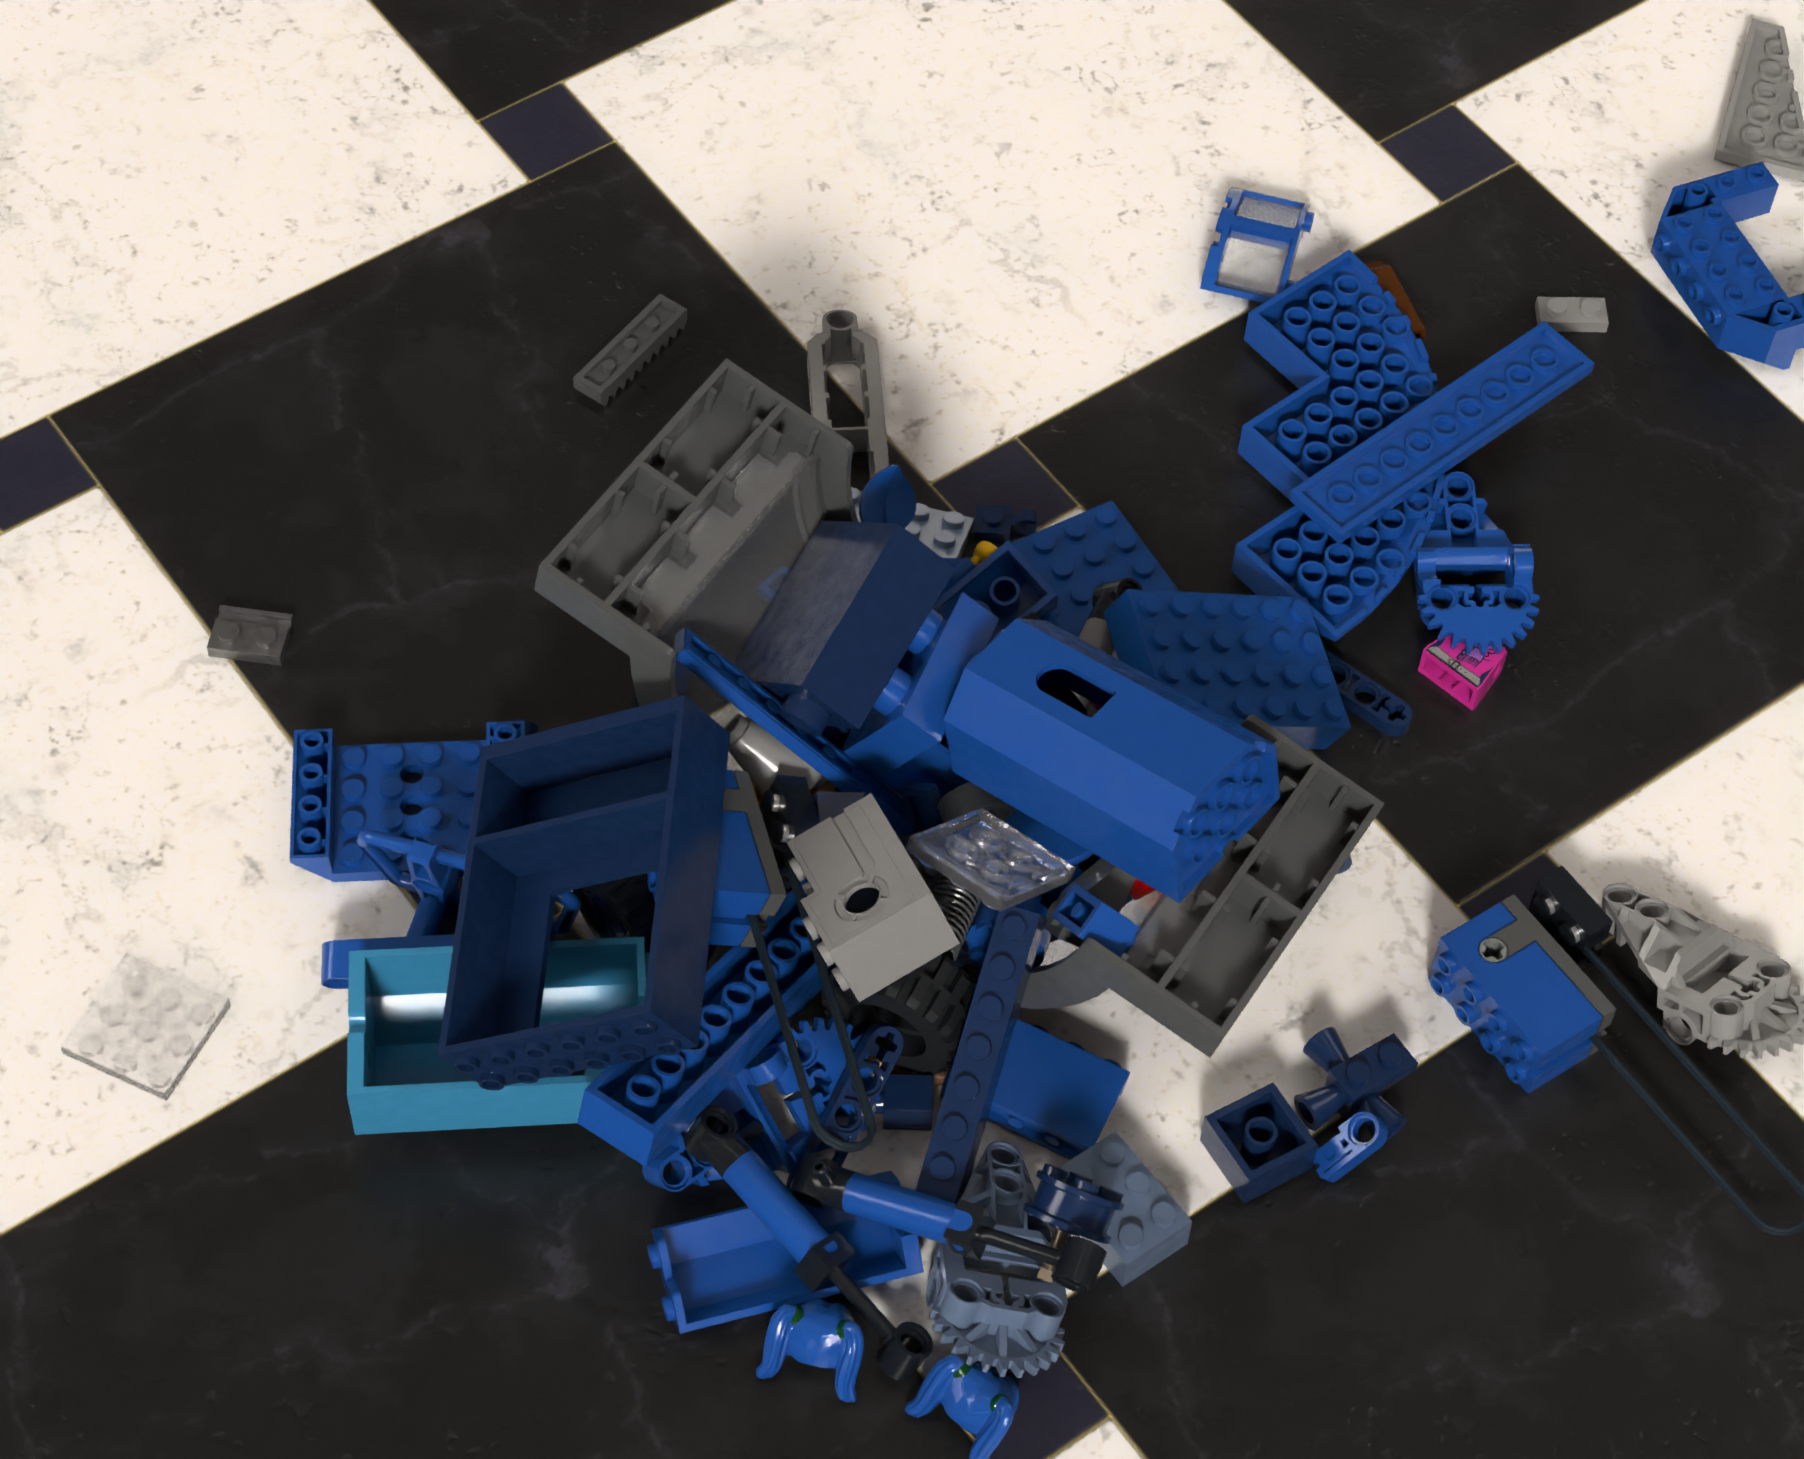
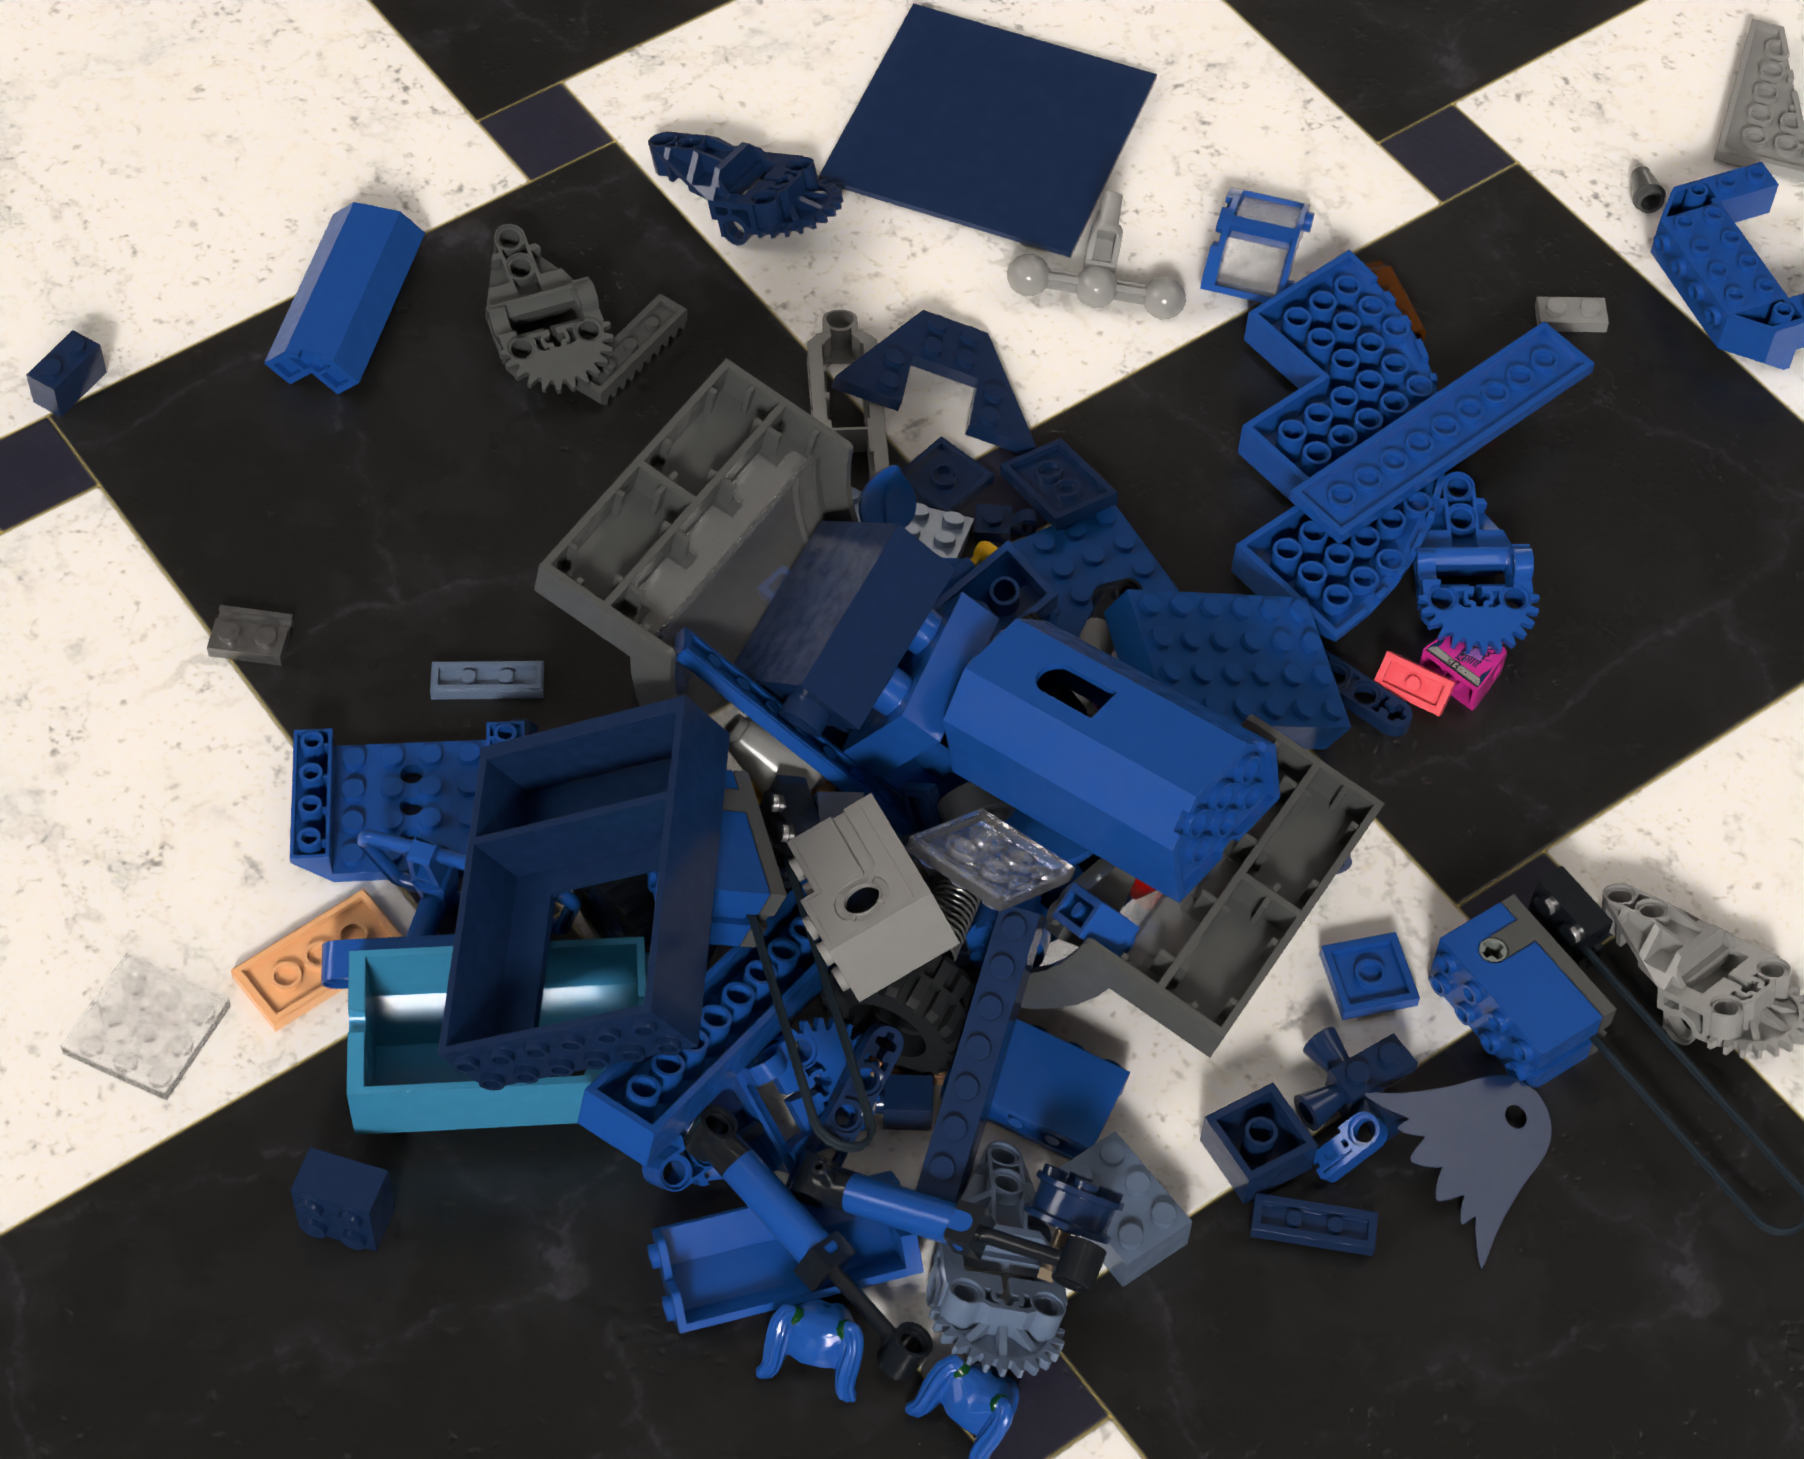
(66, 373): none -> dark blue brick
(287, 975): none -> light nougat tile
(343, 1200): none -> dark blue brick
(345, 296): none -> blue panel
(487, 680): none -> sand blue tile
(538, 296): none -> dark grey connector
(721, 173): none -> dark blue connector
(946, 477): none -> dark blue tile
(951, 352): none -> dark blue wing
(989, 129): none -> dark blue baseplate
(1058, 484): none -> dark blue plate
(1096, 283): none -> light grey connector
(1314, 1224): none -> dark blue plate
(1369, 976): none -> blue plate
(1415, 683): none -> coral plate
(1475, 1144): none -> dark blue piece
(1646, 190): none -> dark grey cone

